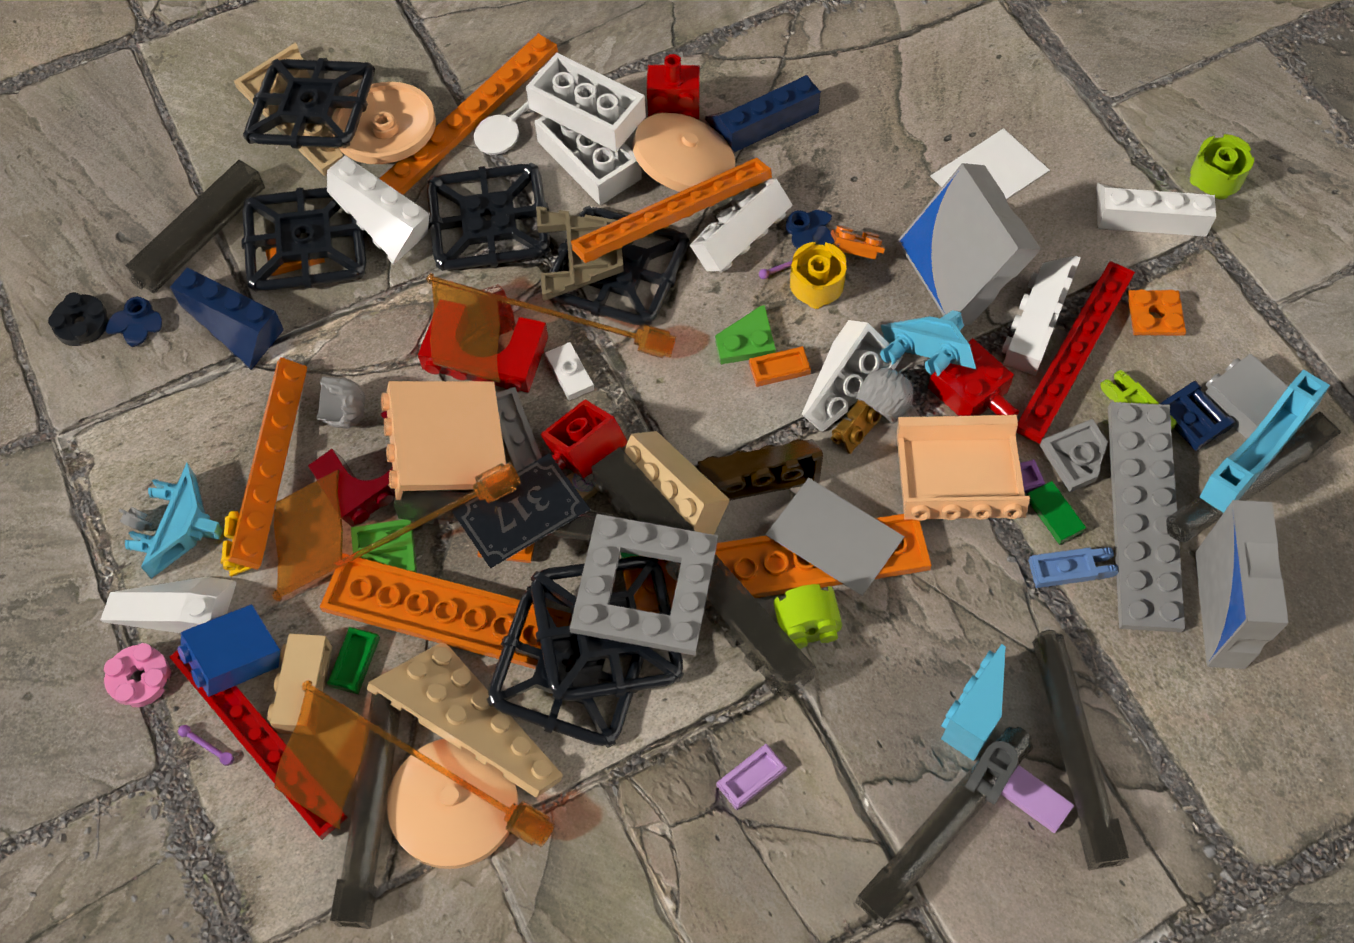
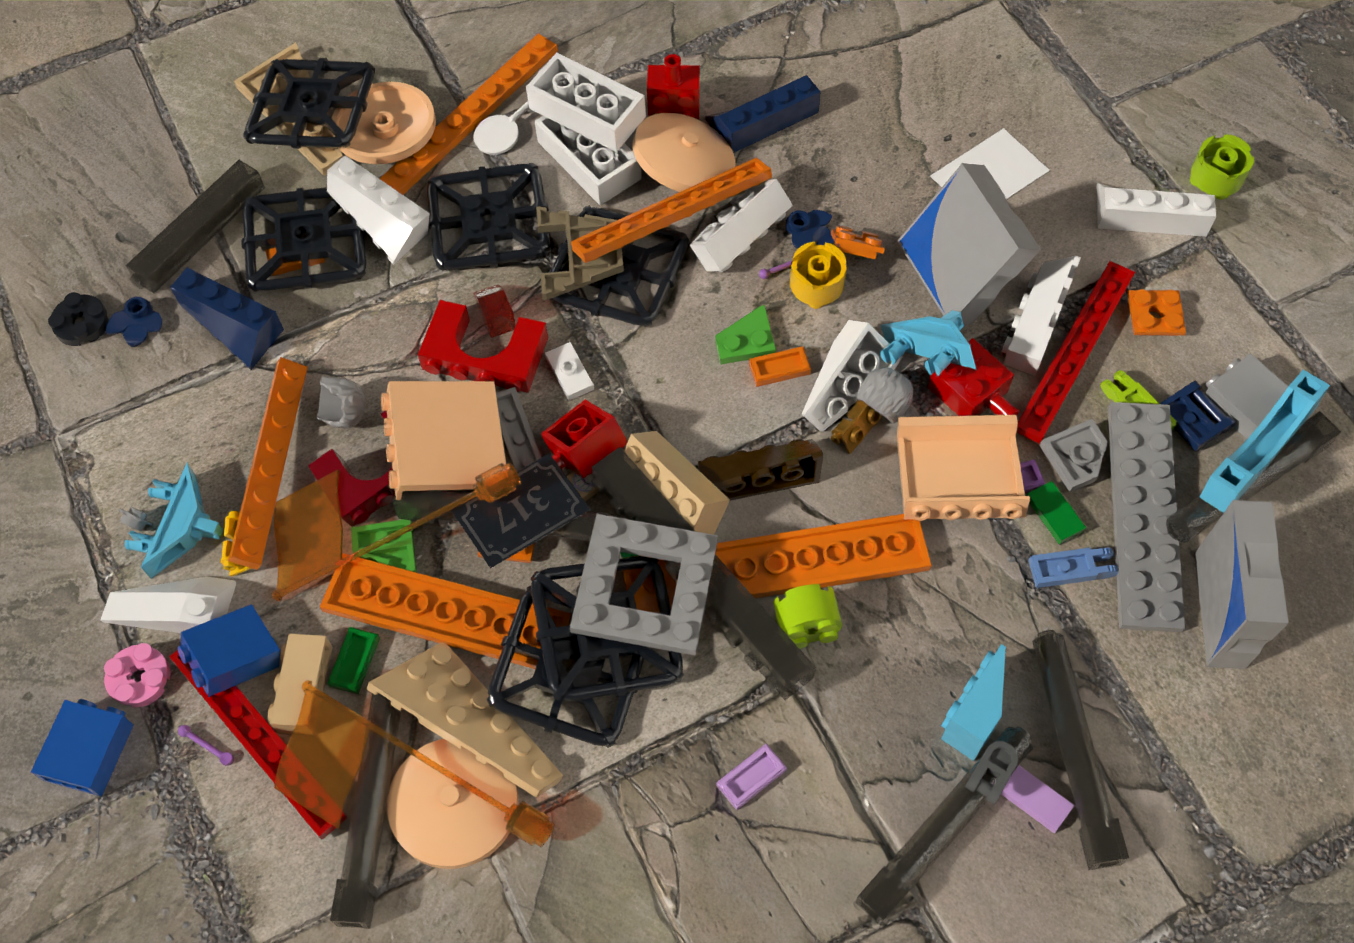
(83, 747): none -> blue brick
(469, 327): clear orange flag -> none
(835, 536): light grey sticker -> none

